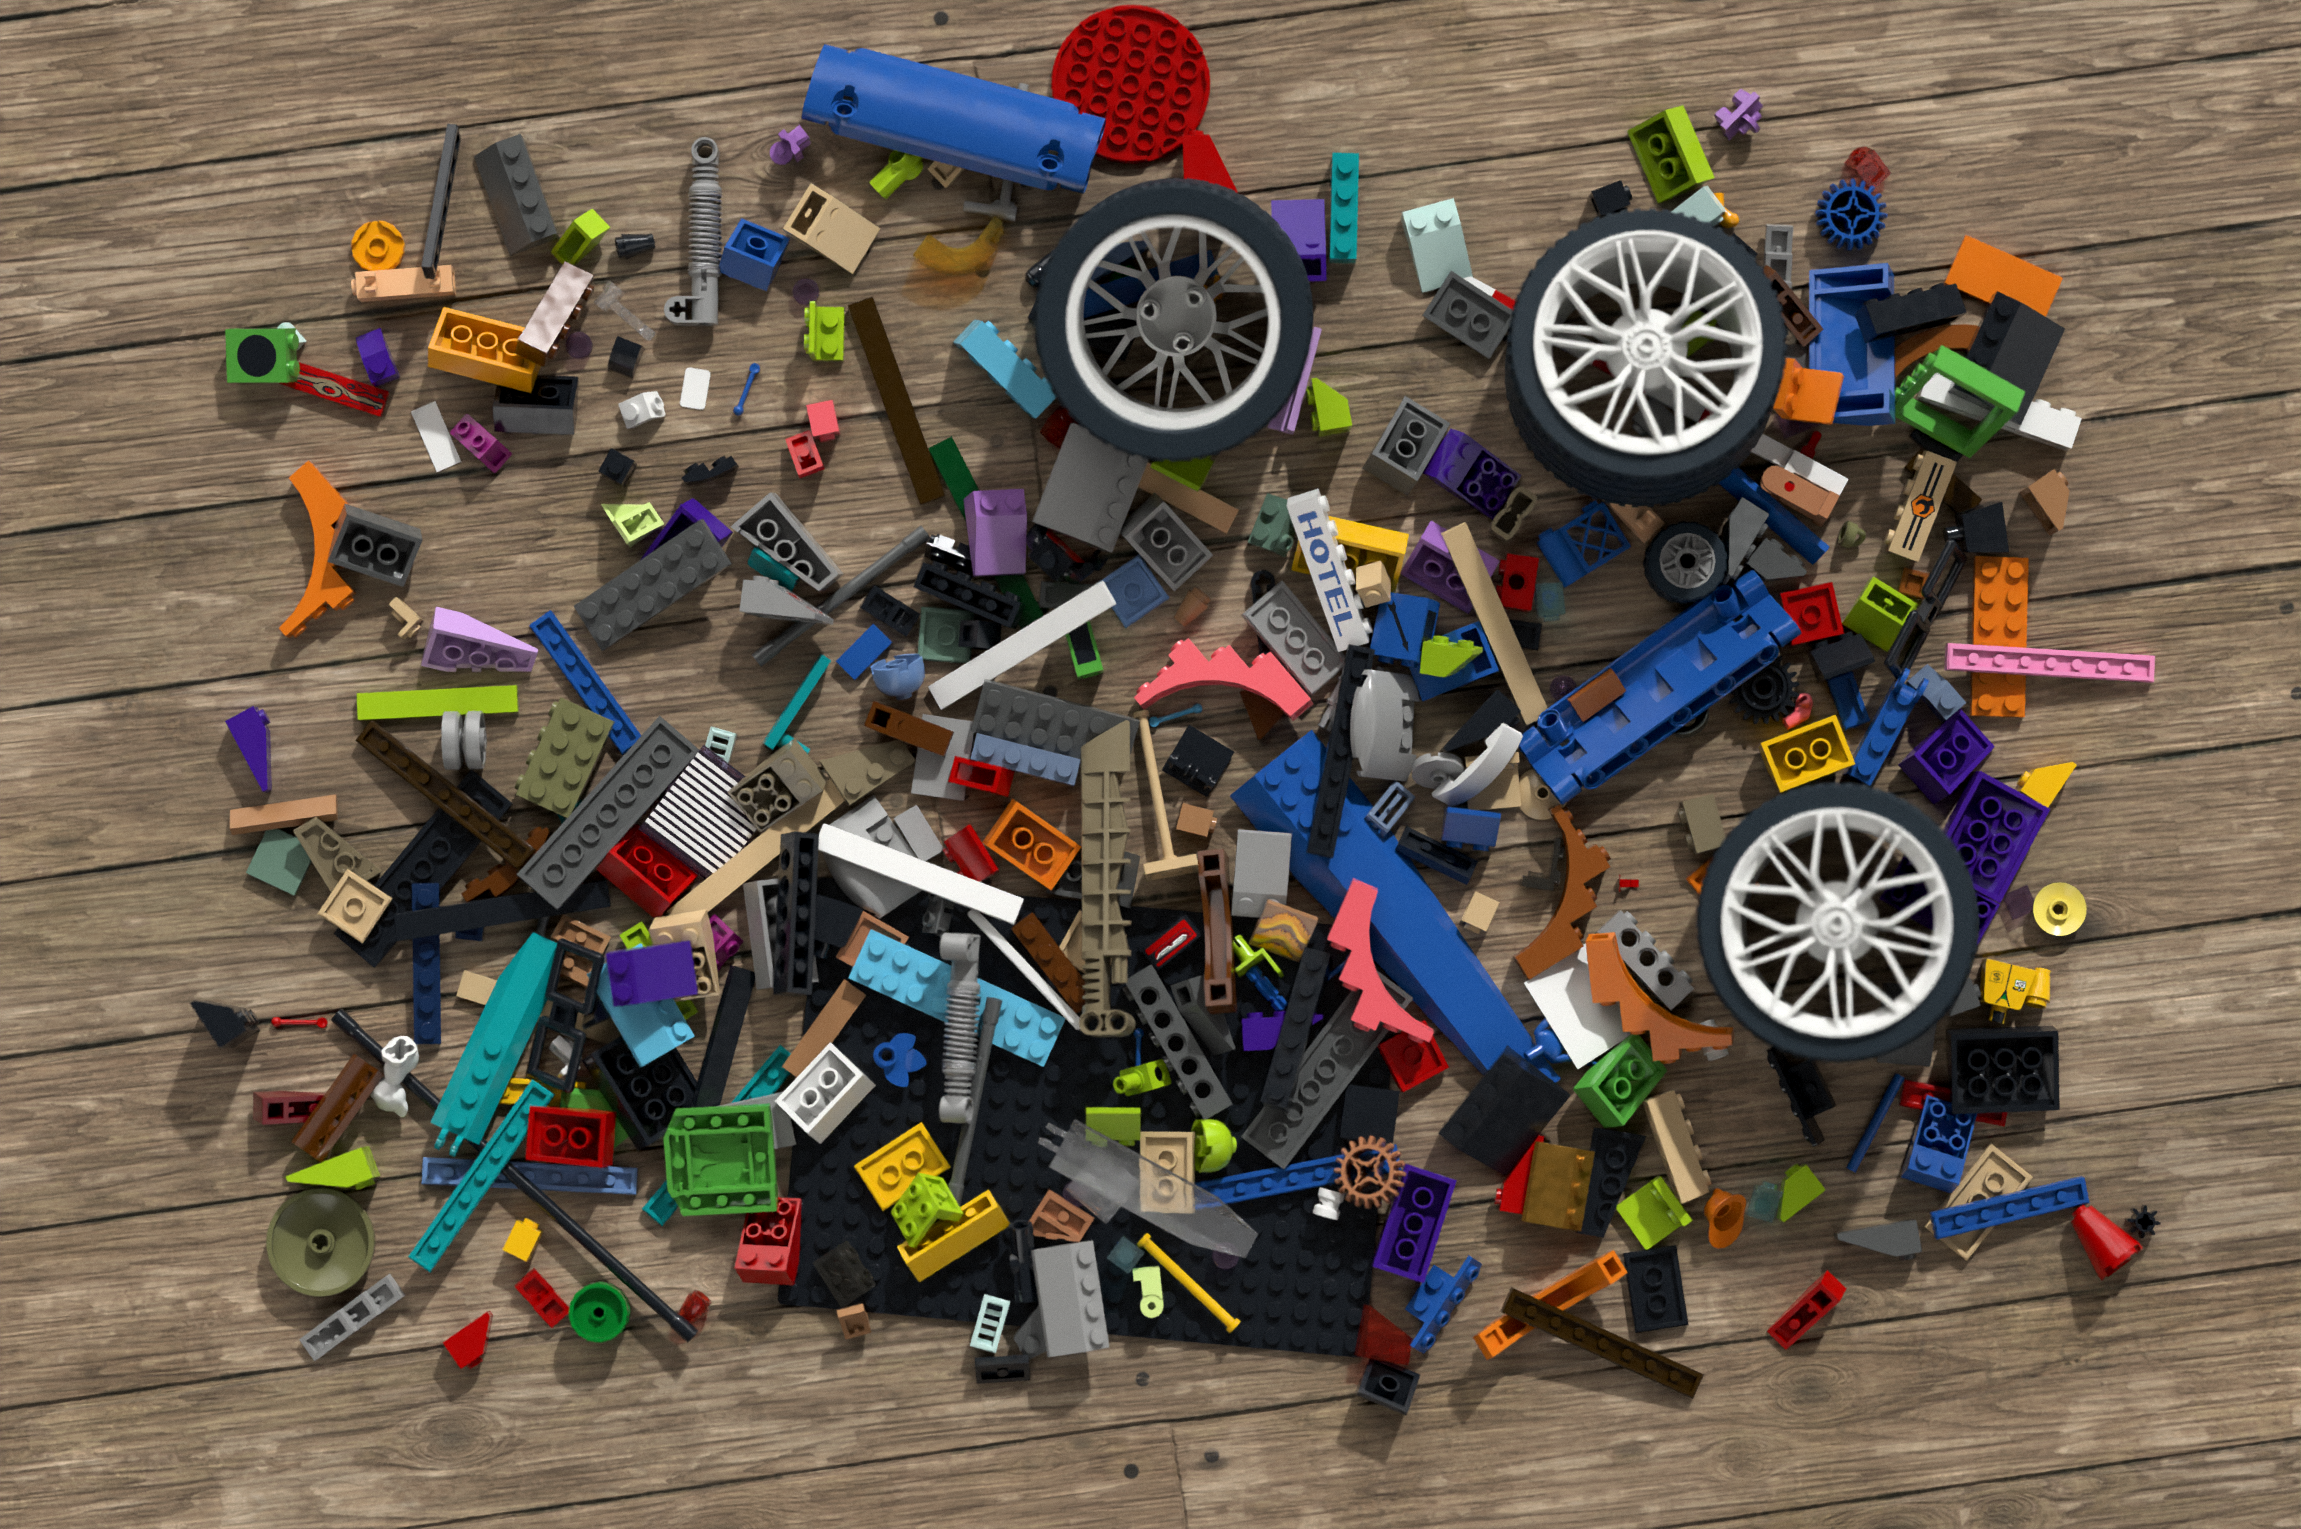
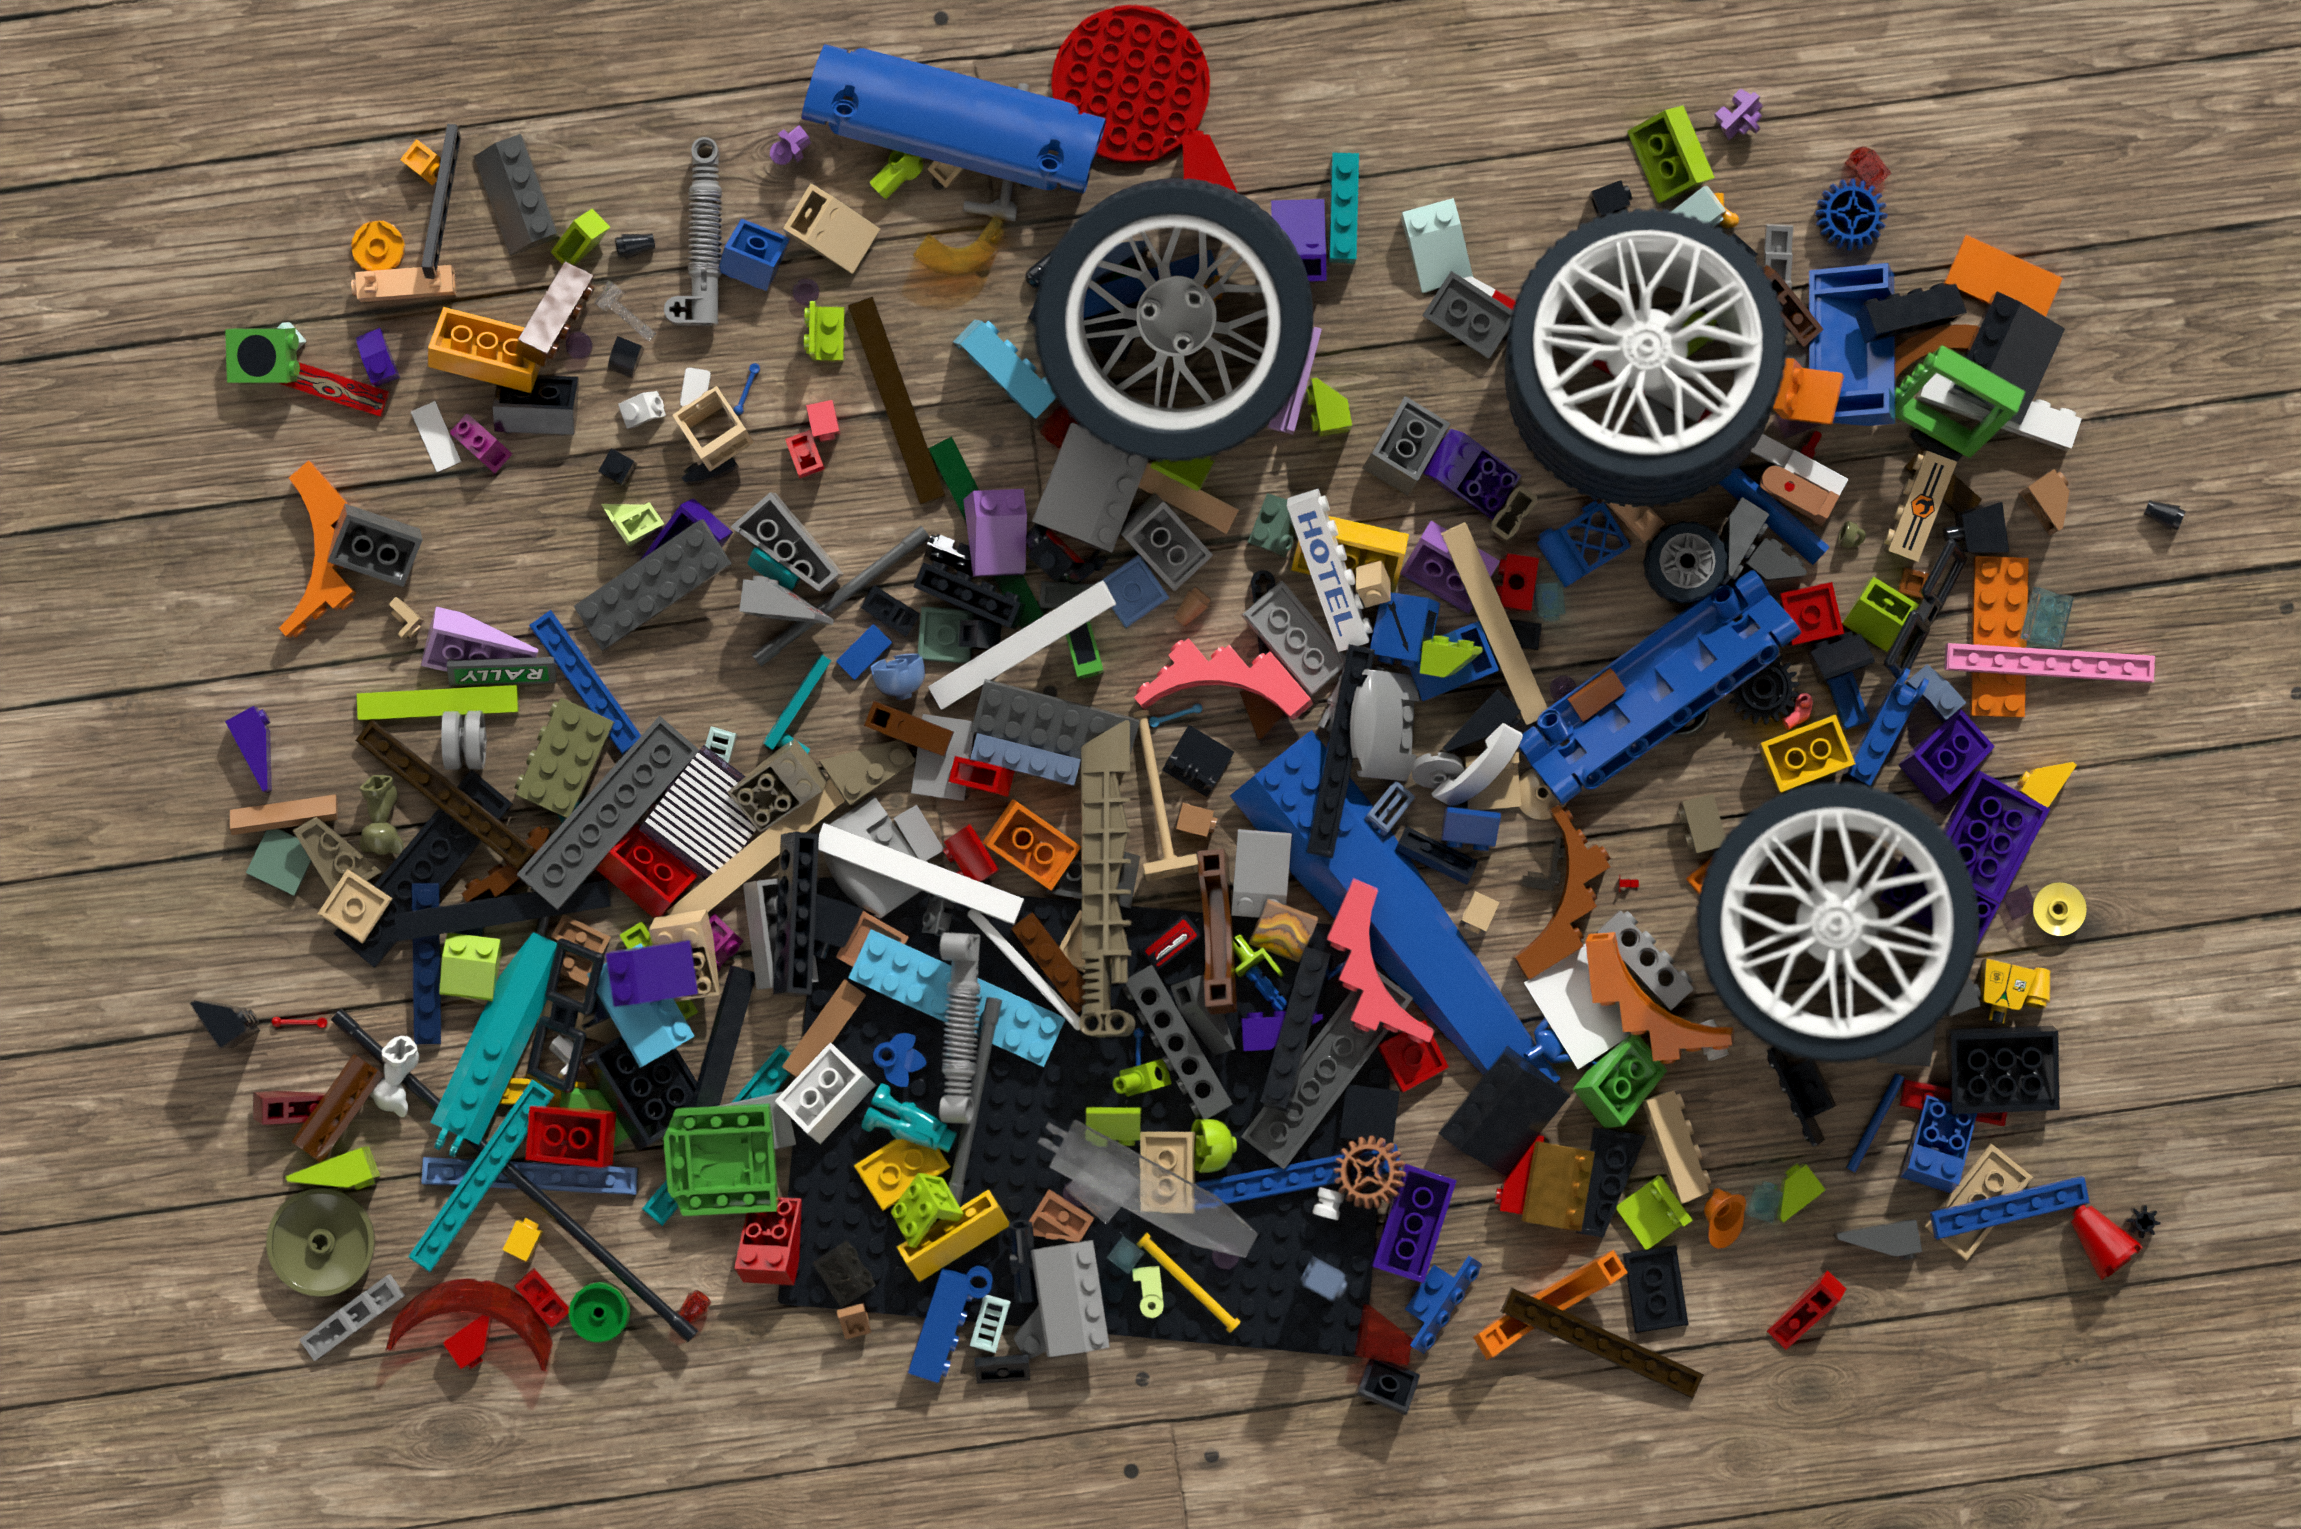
(379, 835): none -> olive animal
(422, 161): none -> light orange bracket
(470, 966): none -> lime slope
(480, 1298): none -> clear red windscreen
(501, 671): none -> tile
(725, 445): none -> tan window
(913, 1125): none -> teal piece
(942, 1321): none -> blue hinge
(1323, 1278): none -> sand blue brick
(2046, 618): none -> clear light blue bracket
(2165, 514): none -> black cone

